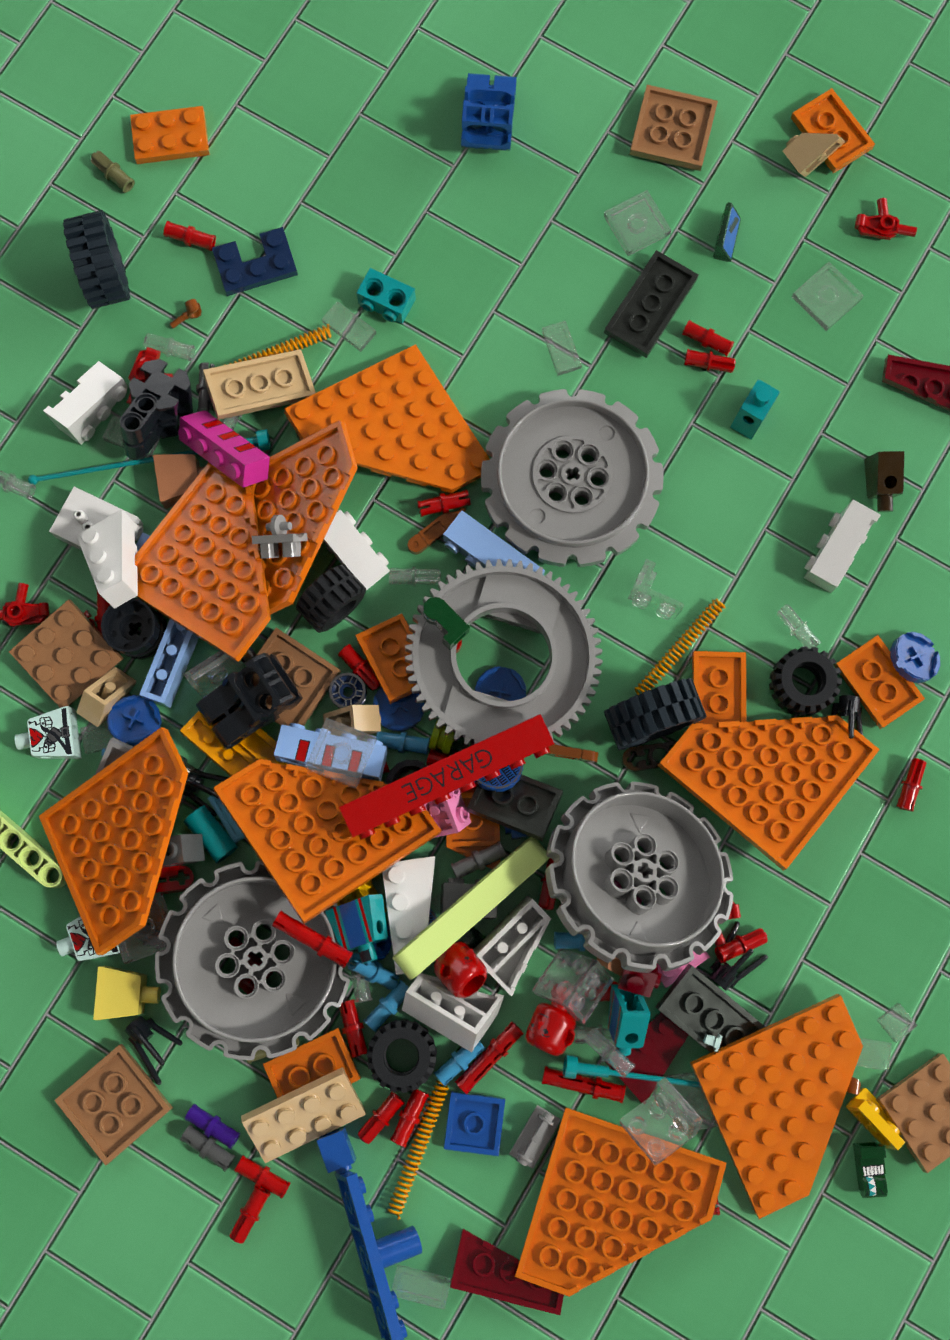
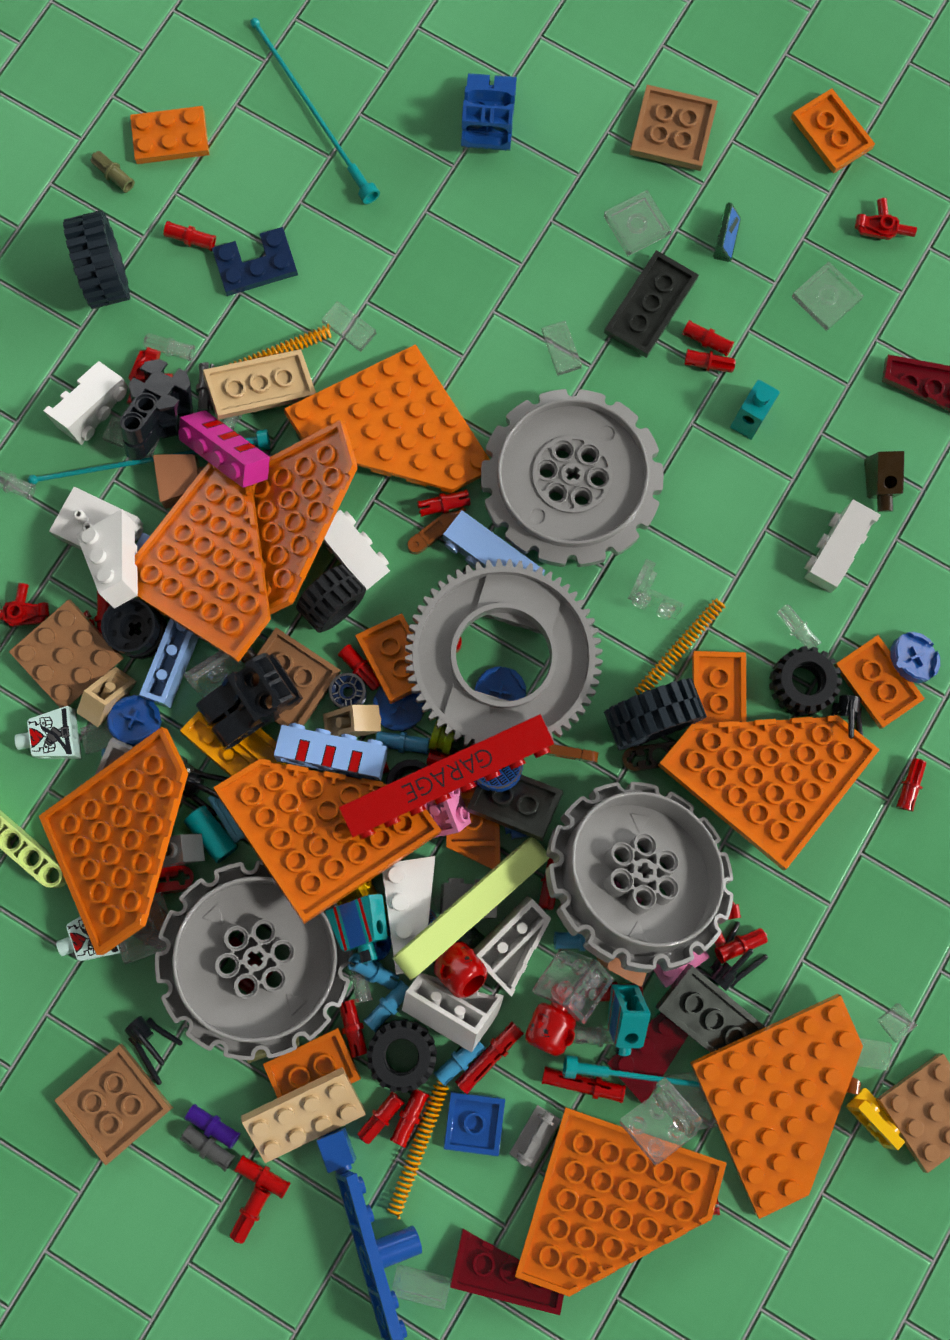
(122, 993): light yellow torso -> none
(193, 311): dark orange hand -> none
(290, 542): light grey hips -> none
(312, 939): red pin -> none
(341, 753): clear tile -> none
(368, 191): none -> teal piece
(390, 291): teal brick -> none
(414, 576): clear axle -> none
(439, 613): dark green leg -> none
(478, 860): dark grey pin -> none
(609, 1052): clear axle -> none
(639, 982): dark red bracket -> none
(713, 1041): light aqua piece -> none
(810, 150): tan slope -> none
(870, 1169): dark green leg -> none

